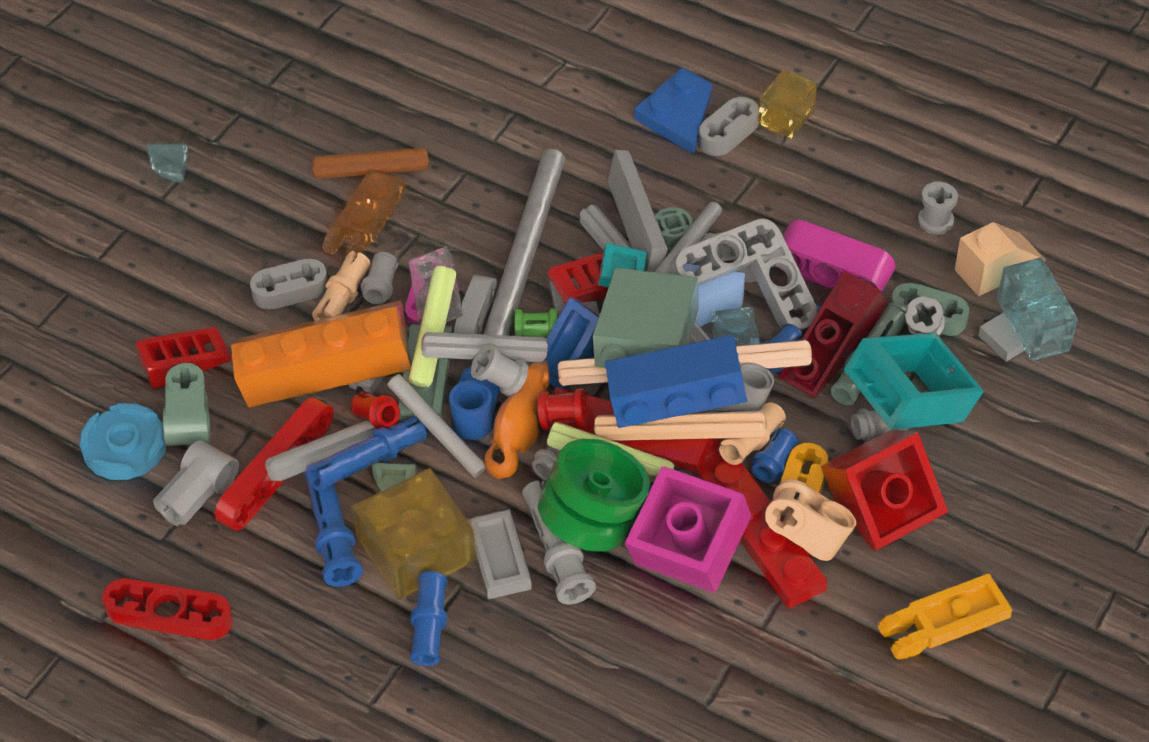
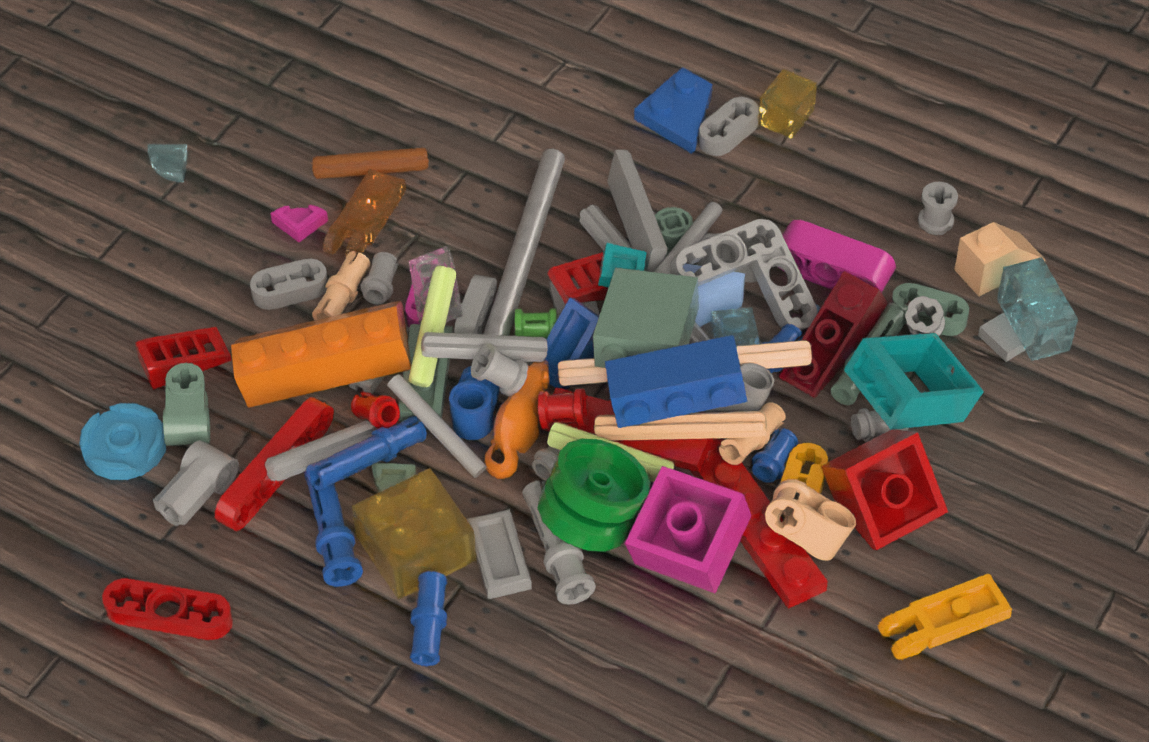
(299, 221): none -> dark pink tile

